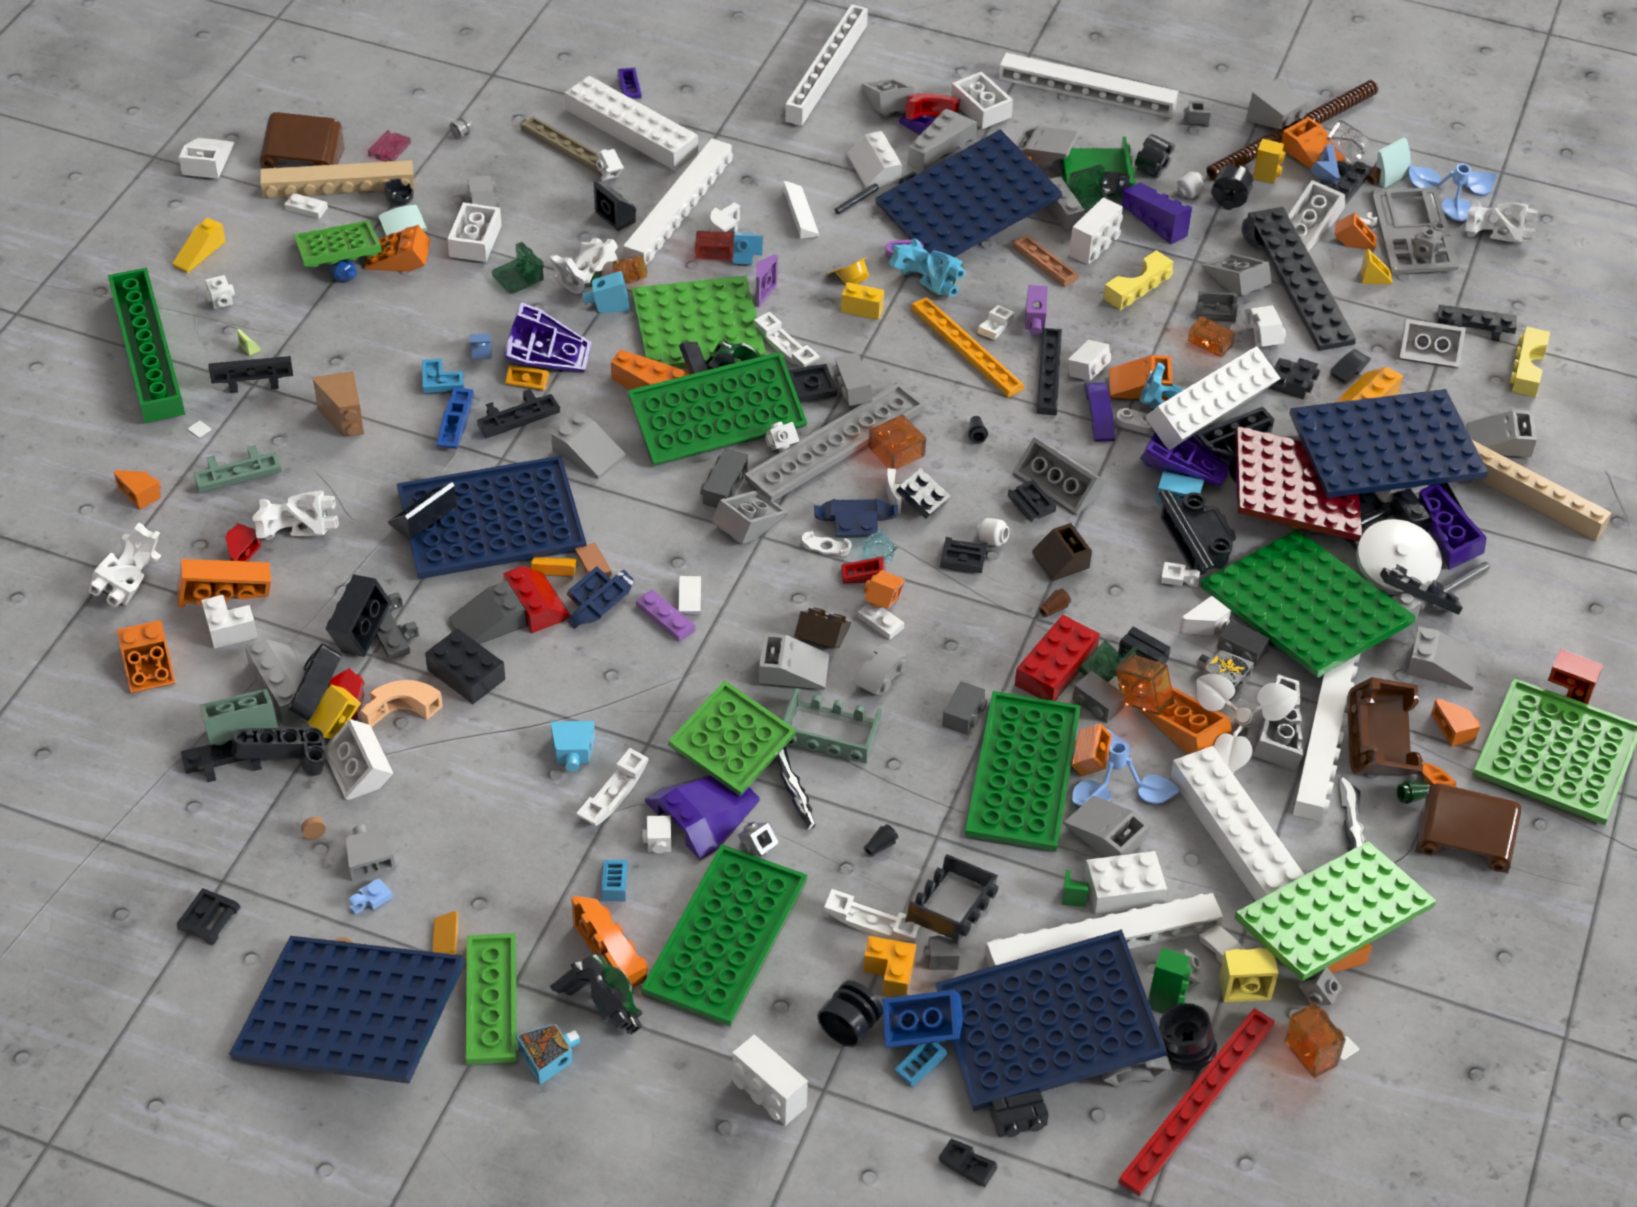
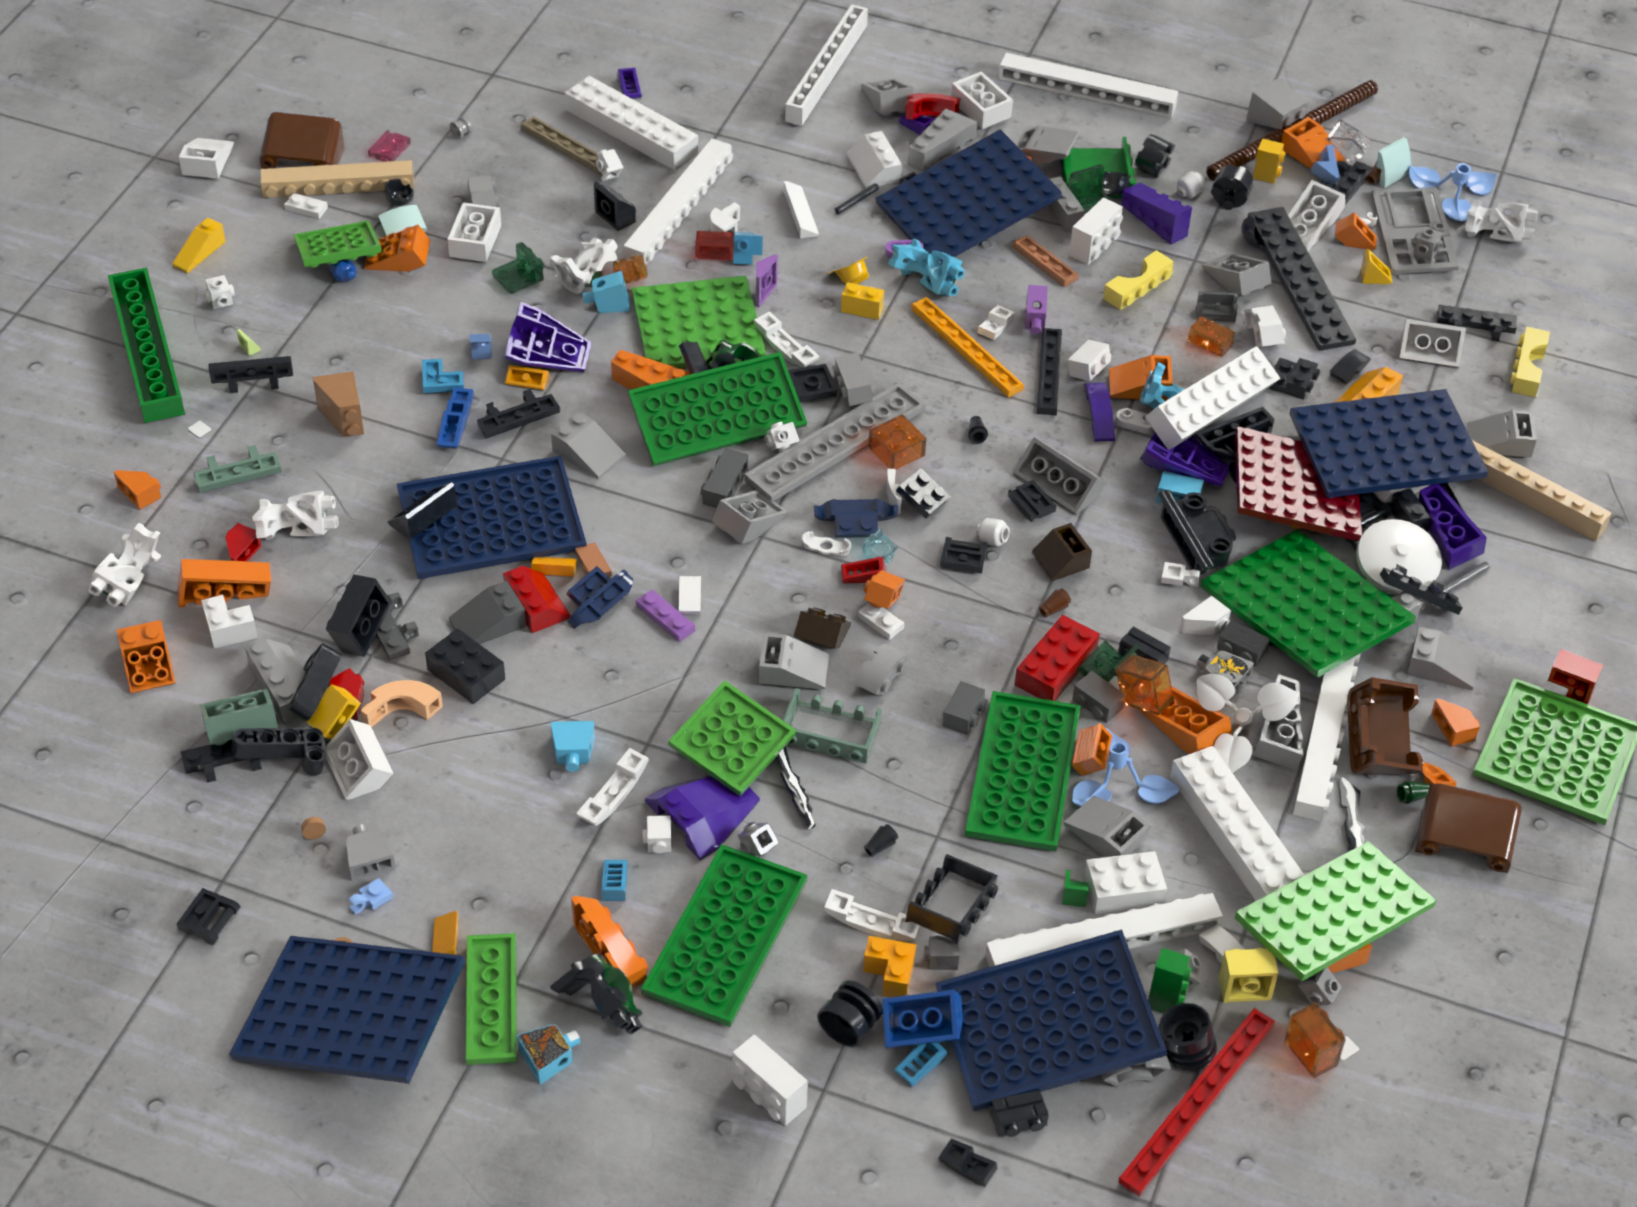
(1198, 112): flat silver brick -> none

